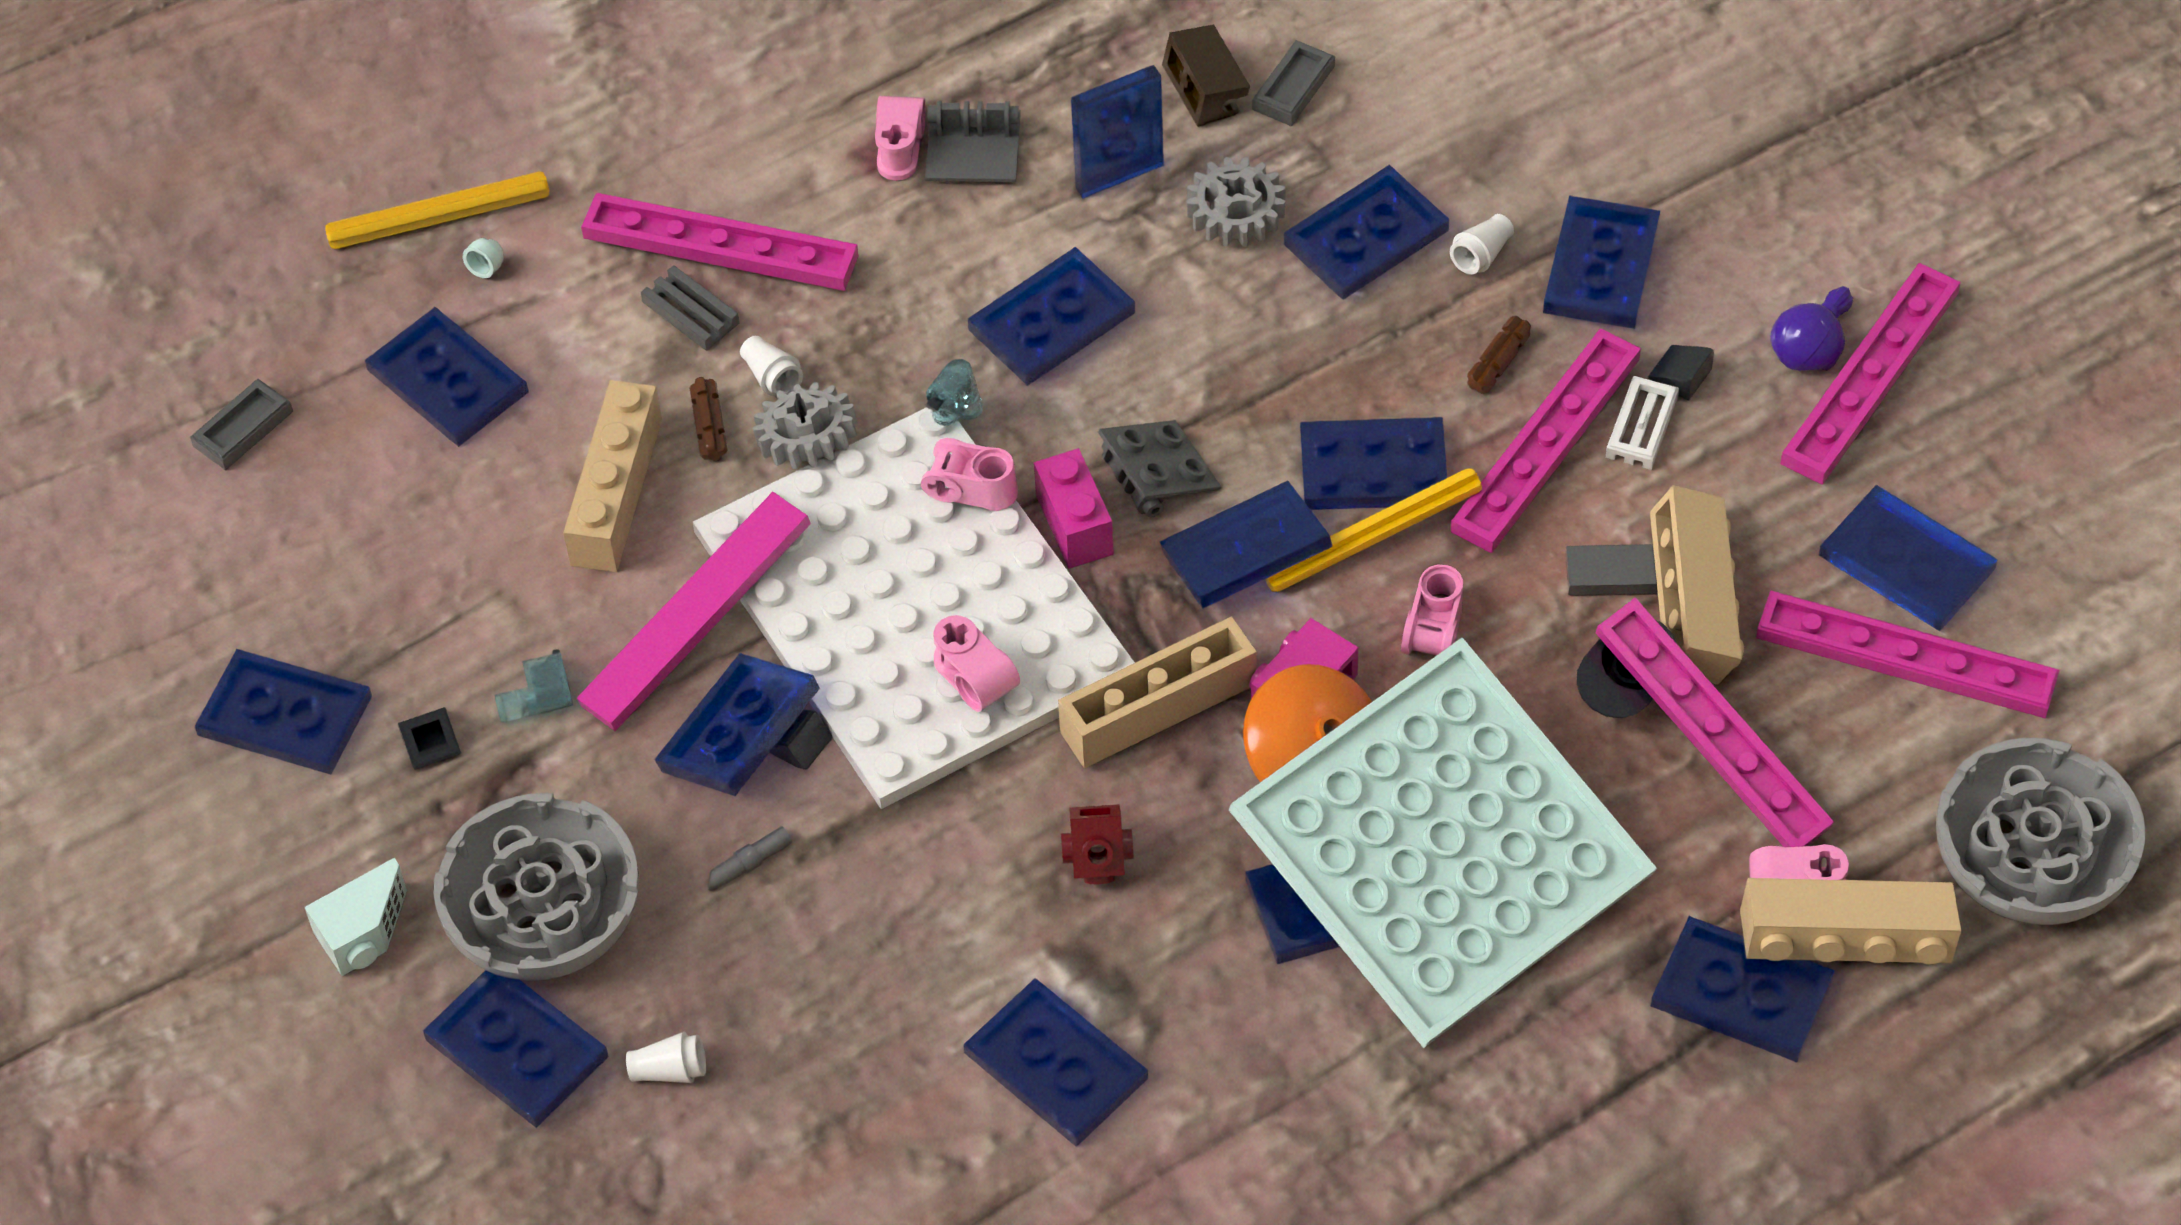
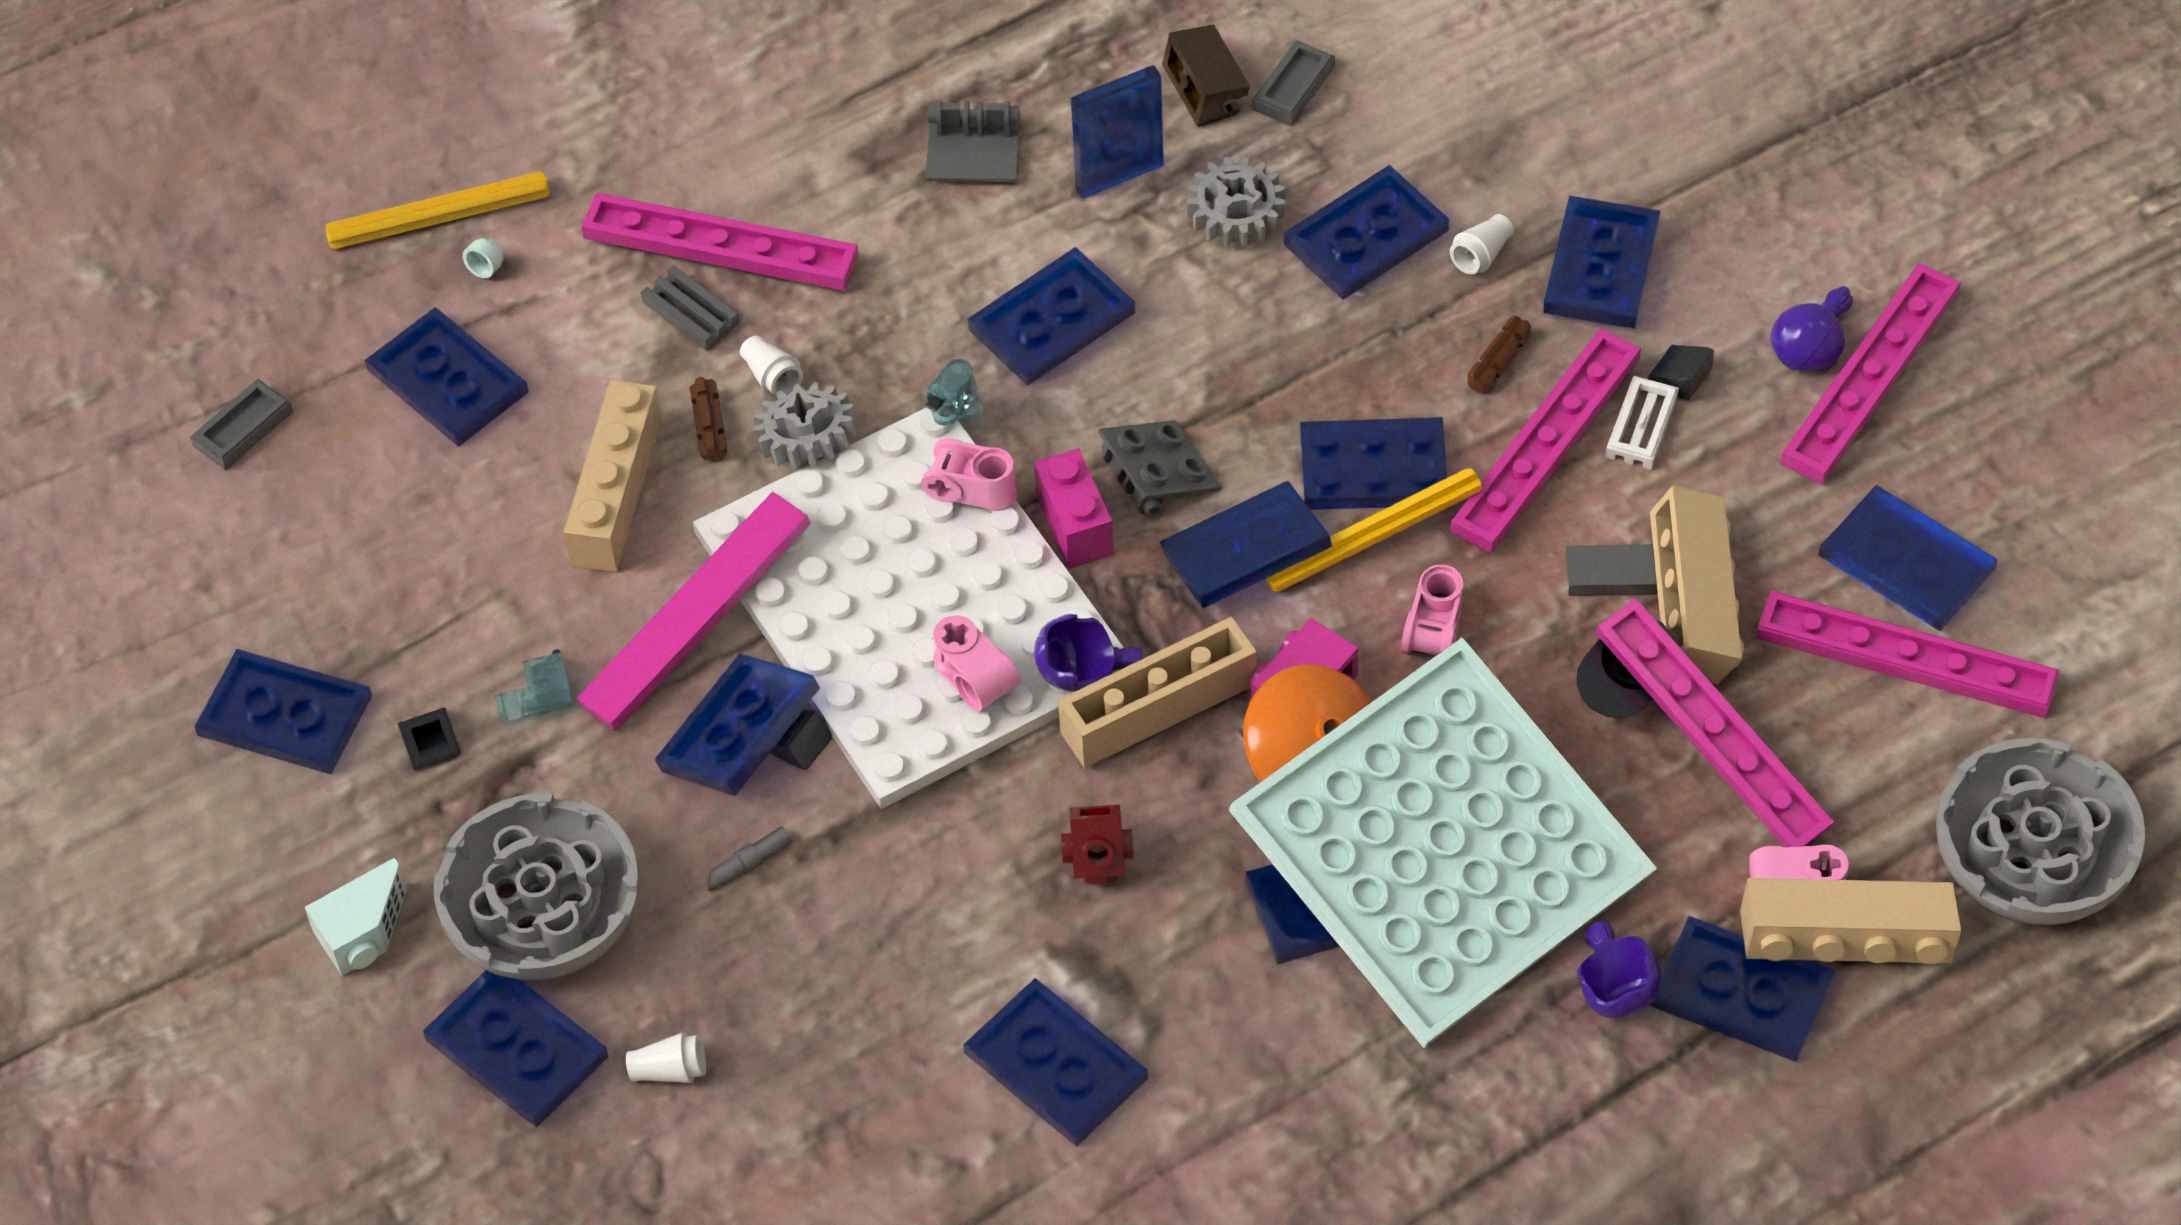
(899, 135): bright pink piece -> none
(1078, 652): none -> dark purple hair
(1620, 975): none -> dark purple hair

